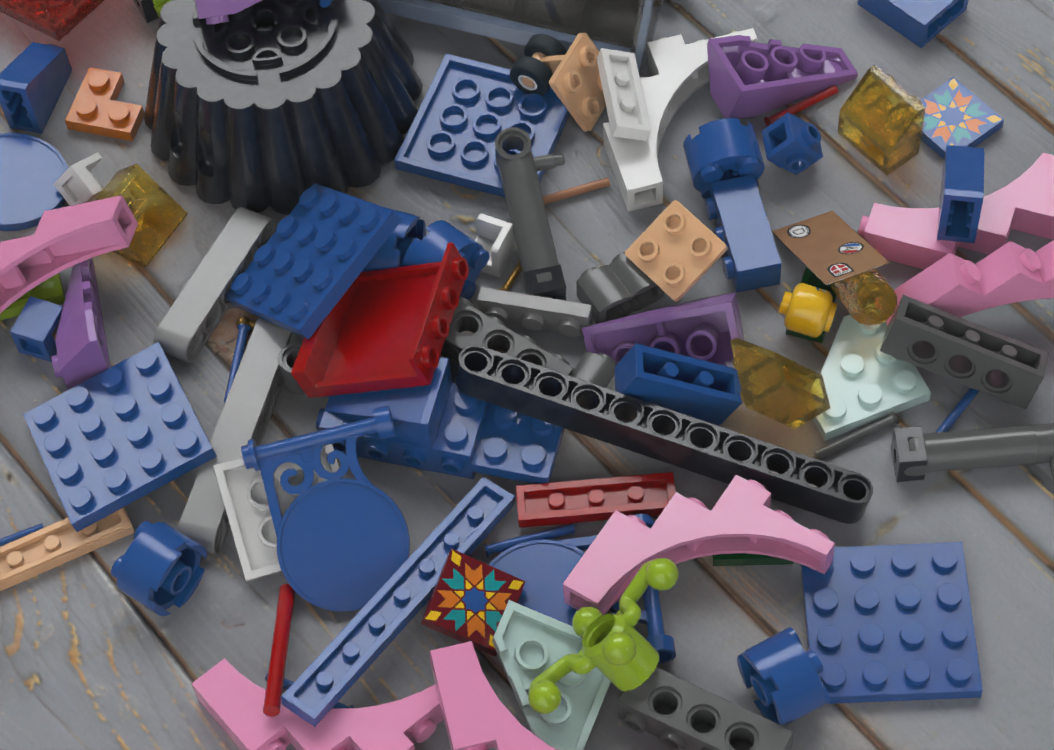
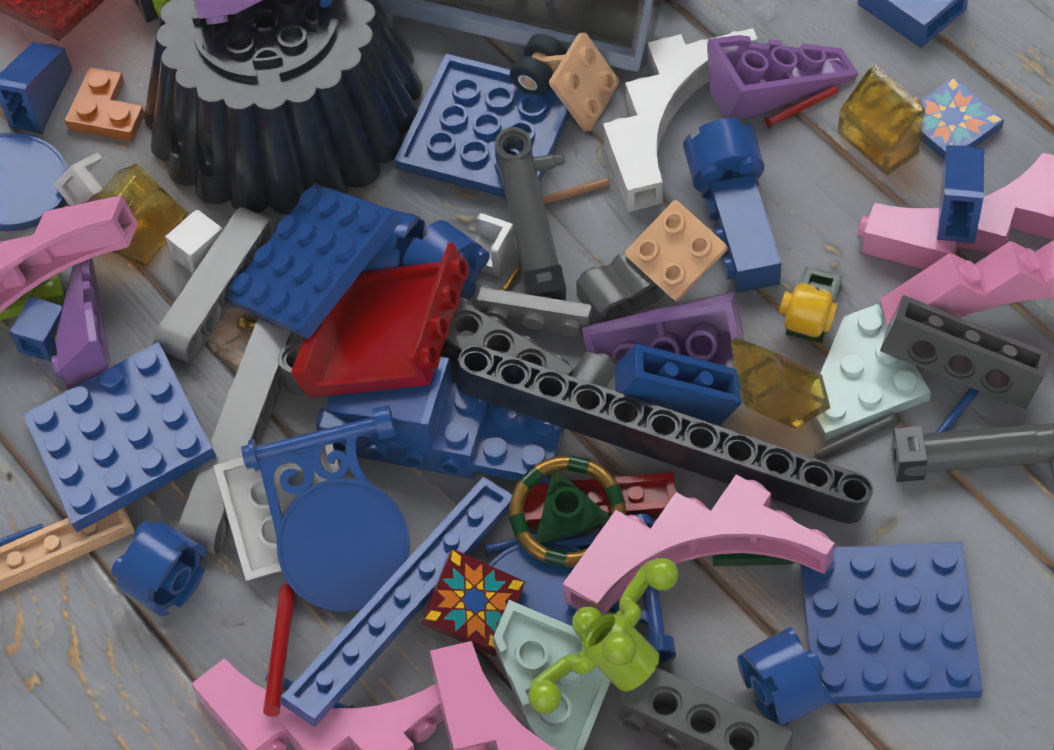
(192, 240): none -> white panel
(238, 354): blue piece -> none
(565, 510): none -> dark green piece
(623, 94): white plate -> none
(792, 143): blue brick -> none
(830, 247): medium nougat sticker -> none
(866, 297): clear yellow piece -> none

